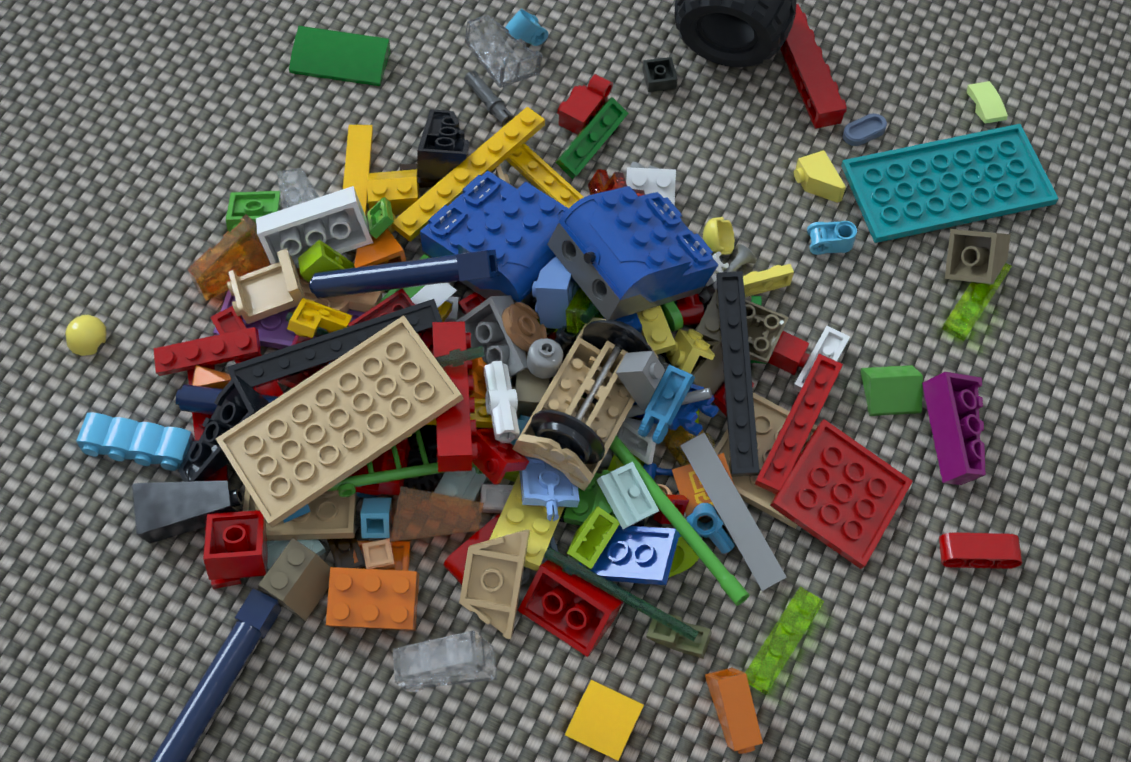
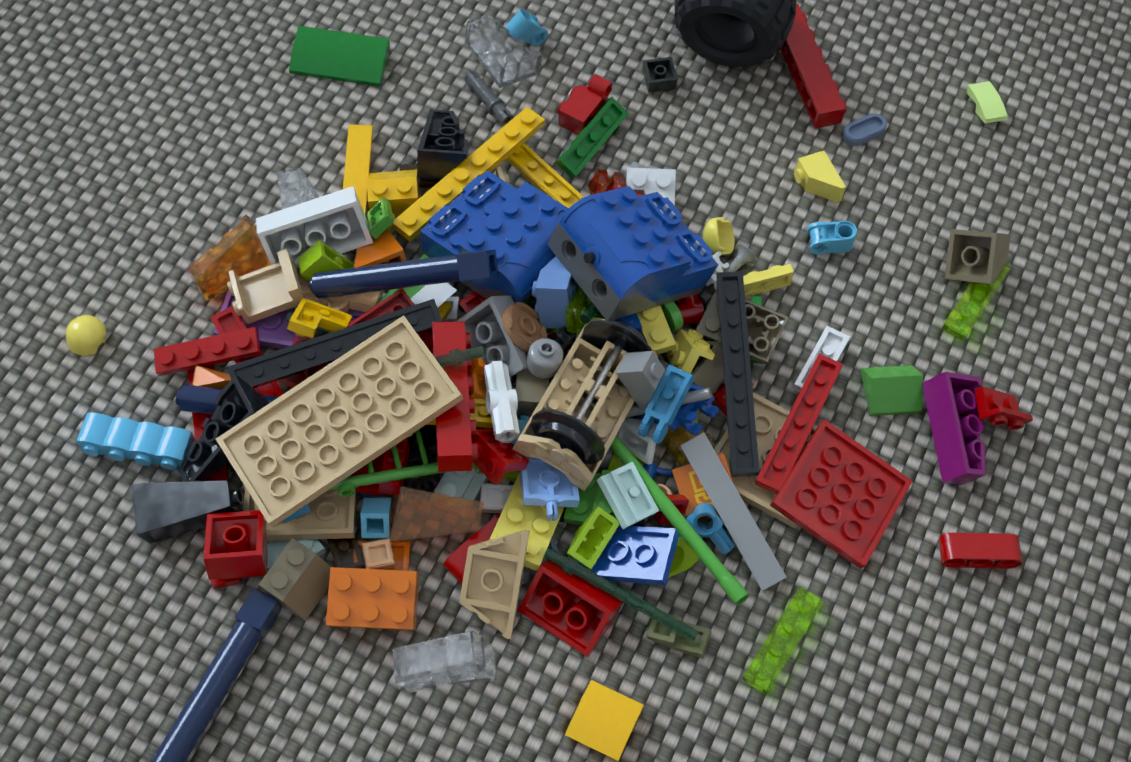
(253, 204): bright green plate -> none
(735, 709): orange slope -> none
(790, 353): red brick -> none
(948, 183): teal plate -> none
(1000, 409): none -> red bracket

